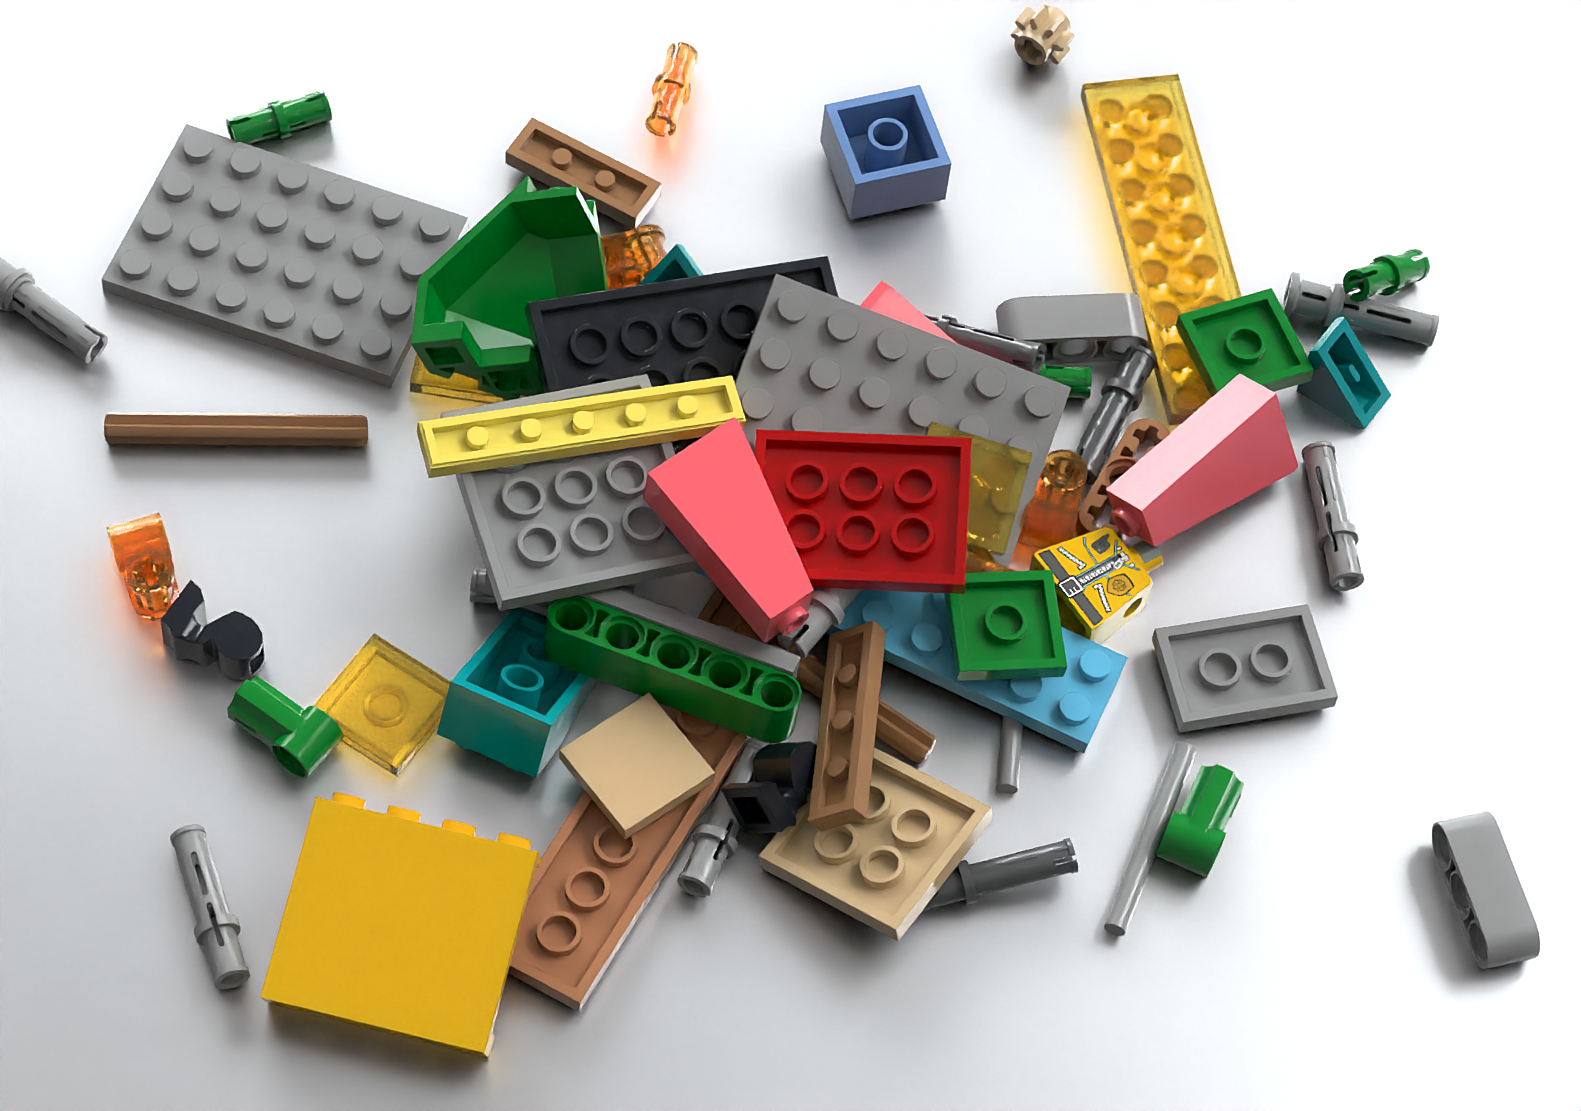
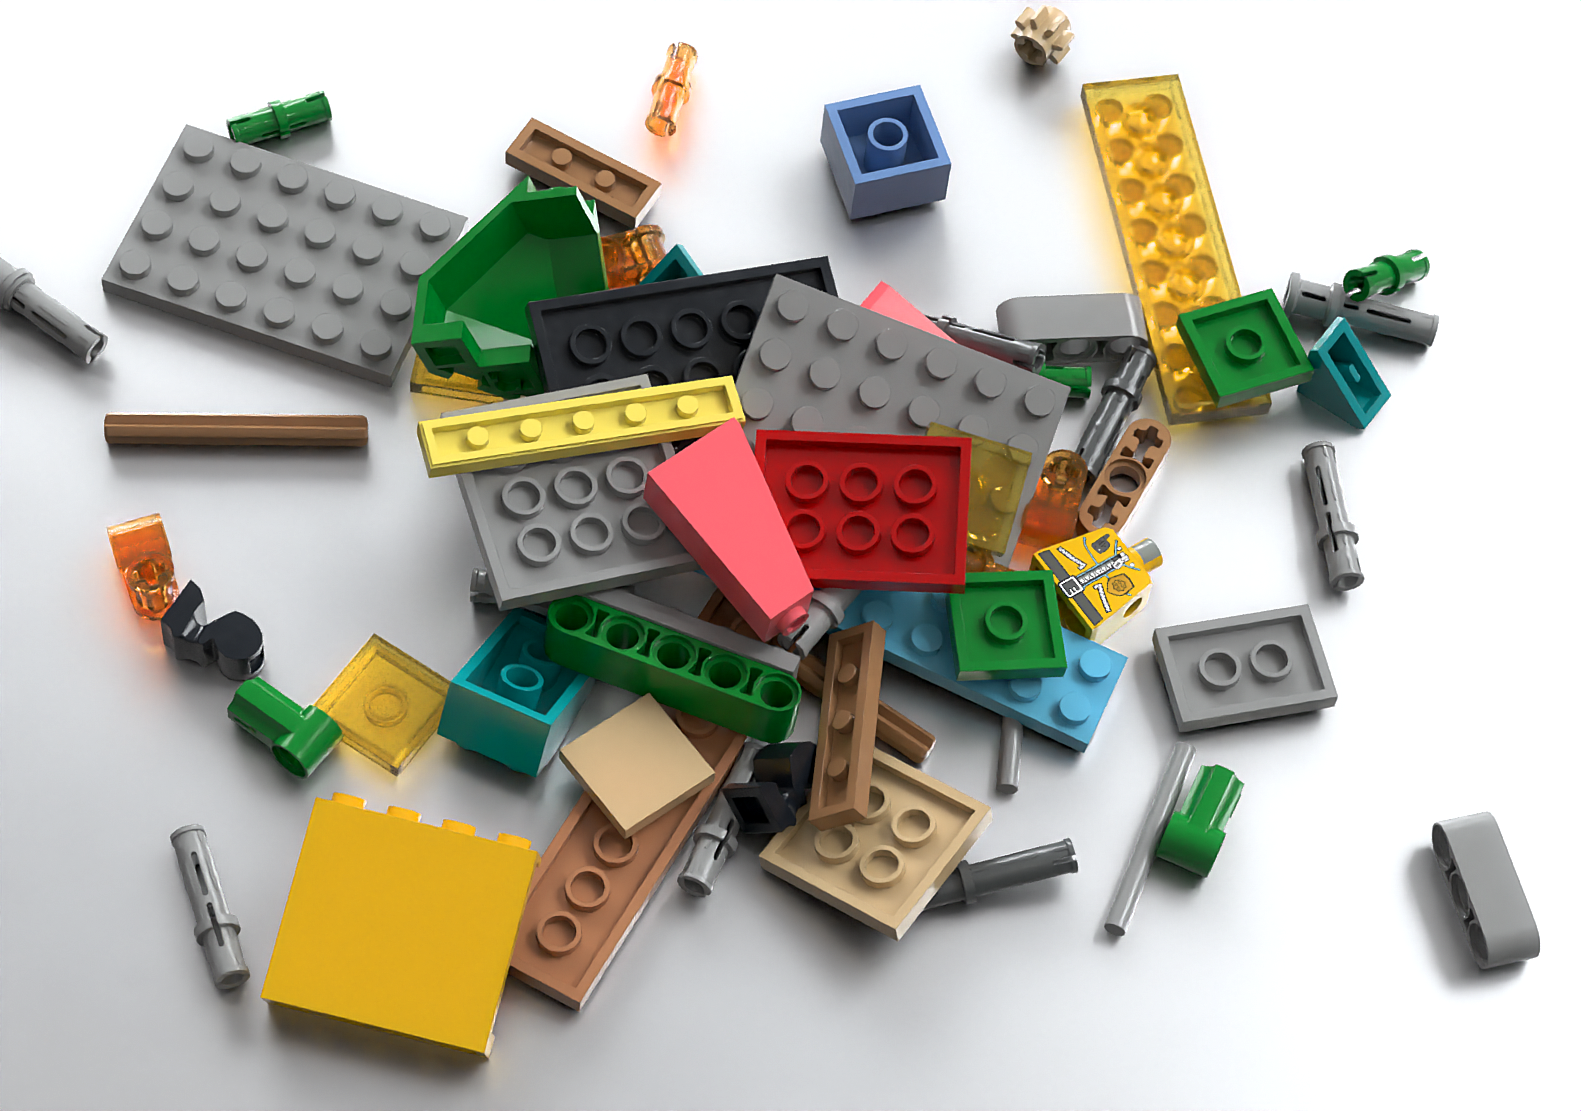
(1205, 464): coral slope -> none

